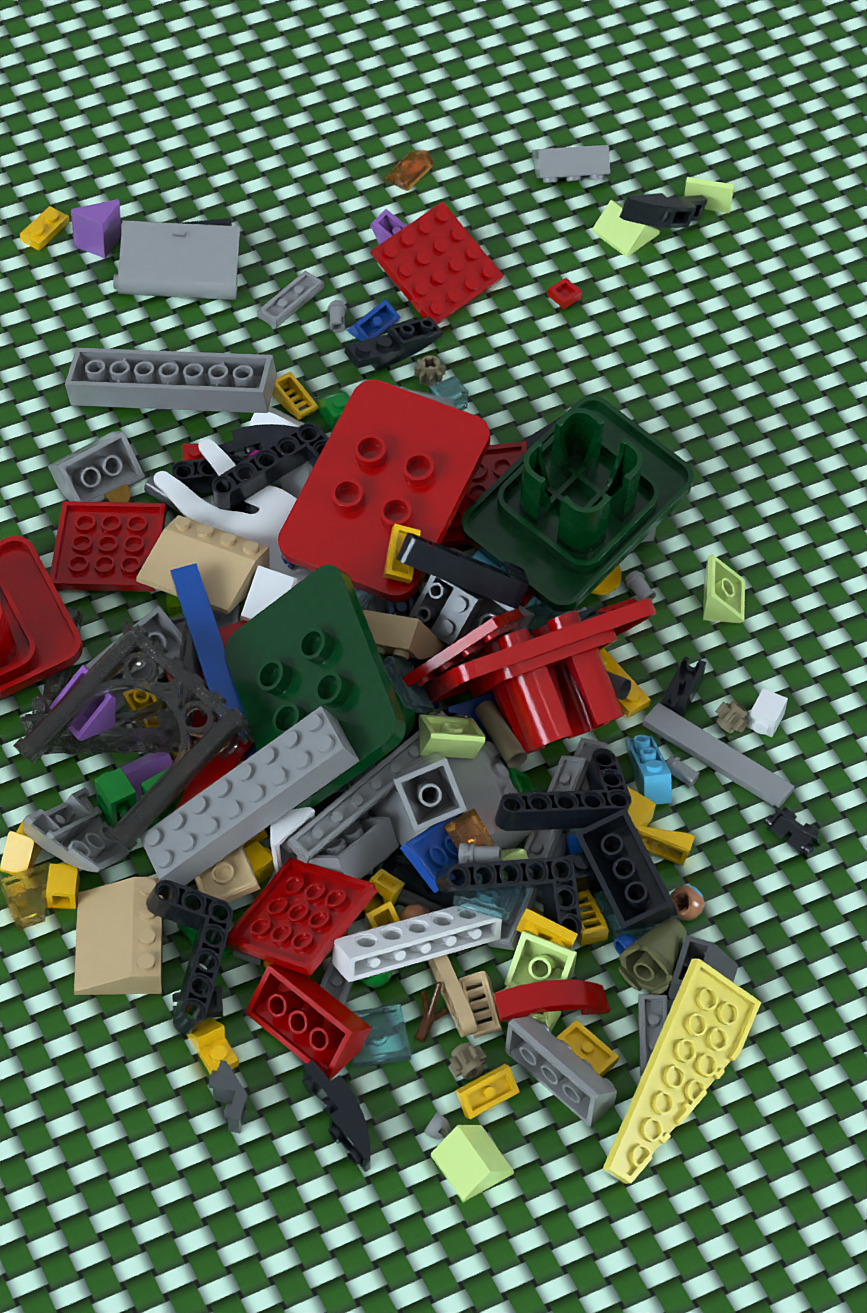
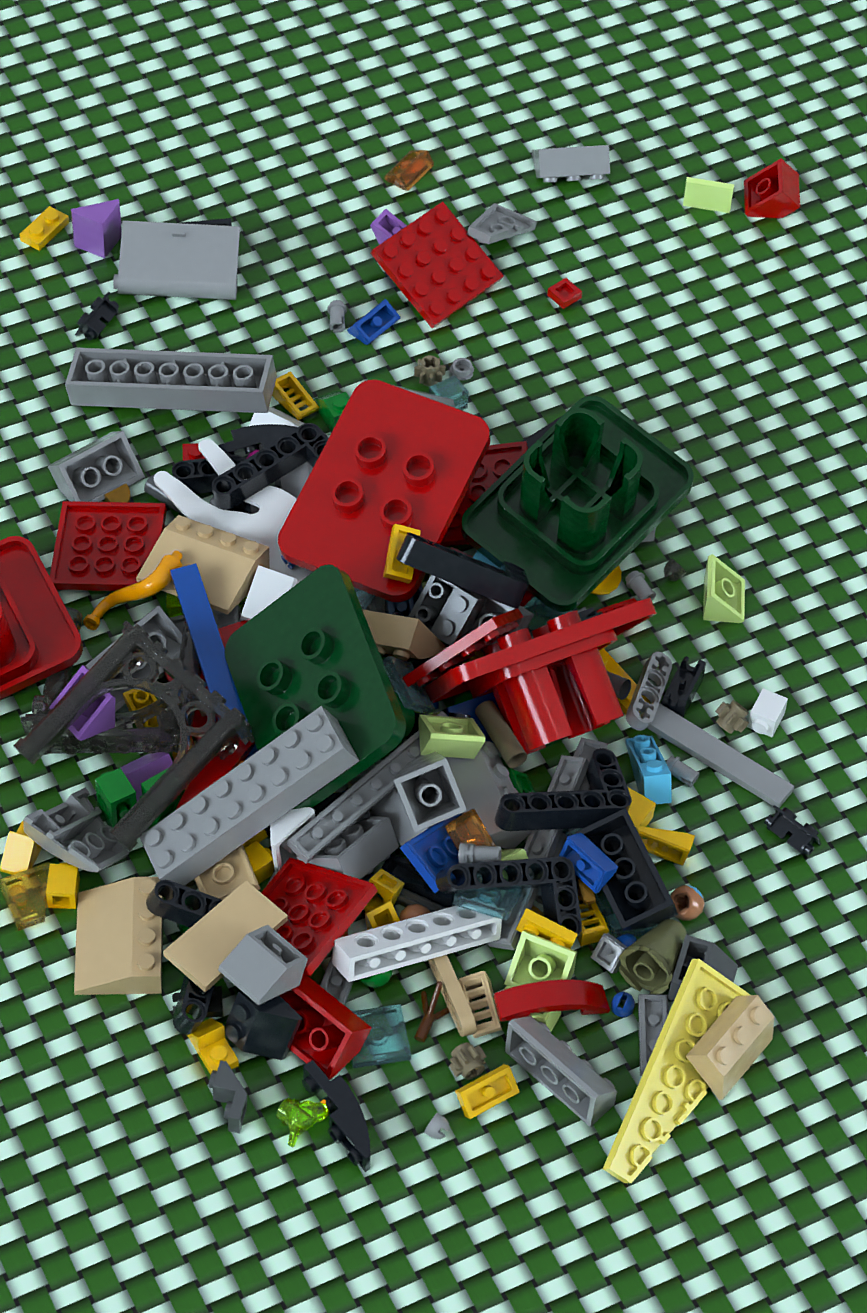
(101, 309): none -> black hinge
(145, 588): none -> light orange animal
(217, 933): none -> tan tile
(262, 1028): none -> black slope
(264, 965): none -> light grey slope
(290, 299): light grey tile -> none
(300, 1116): none -> clear neon green animal
(398, 344): black slope -> none
(462, 369): none -> light grey plate
(470, 1161): yellowish green slope -> none
(499, 224): none -> light grey wing
(585, 893): none -> pearl gold tile
(588, 861): none -> blue slope
(589, 1047): yellow plate -> none
(608, 953): none -> light grey tile
(622, 234): yellowish green slope -> none
(628, 1007): none -> blue hinge
(648, 690): none -> light grey beam
(663, 211): black slope -> none
(674, 569): none -> clear smoke hinge
(732, 1043): none -> tan slope
(772, 191): none -> red slope

